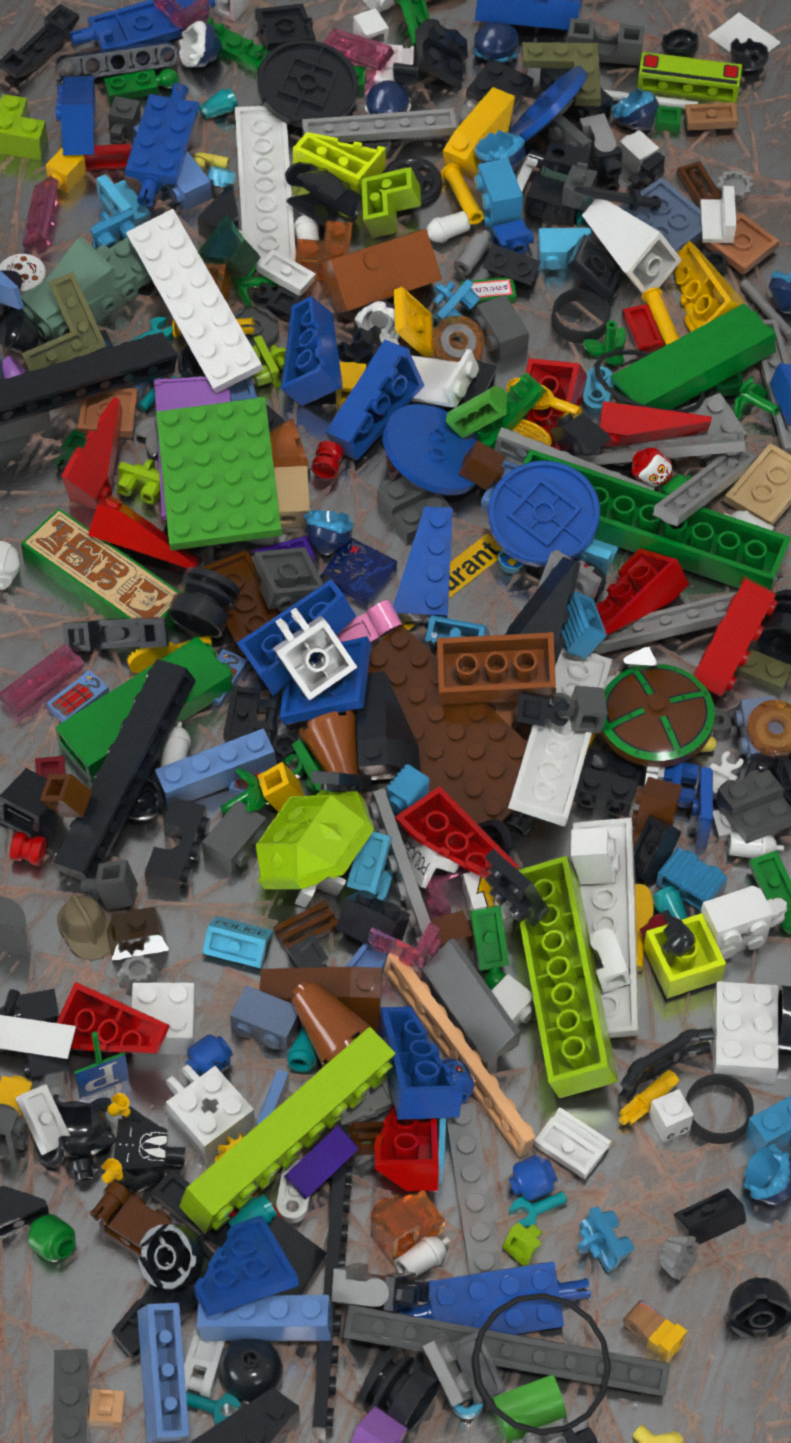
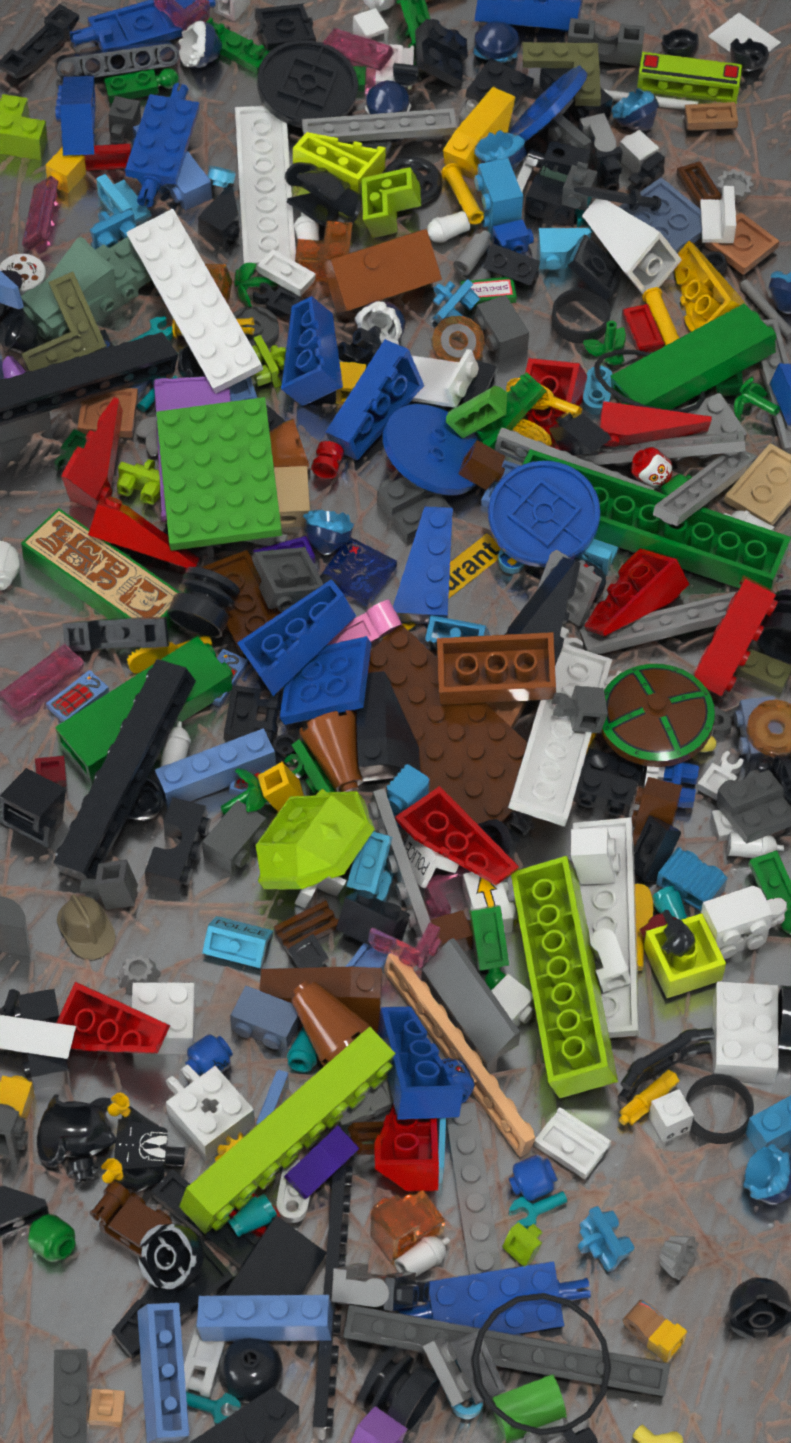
(28, 848): red wheel -> none
(42, 1118): white plate -> none
(65, 795): reddish brown brick -> none
(102, 1073): blue piece -> none
(136, 933): dark brown torso -> none
(207, 159): light yellow arm -> none
(219, 104): teal cone -> none
(230, 247): clear green slope -> none
(245, 1269): blue plate -> none
(296, 651): white hinge -> none
(340, 781): black plate -> none
(413, 322): yellow tile -> none
(514, 890): black plate -> none
(536, 709): black plate -> none
(584, 628): dark azure brick -> none
(641, 658): slope -> none
(668, 119): green tile -> none
(703, 807): blue plate -> none
(711, 1216): black slope -> none

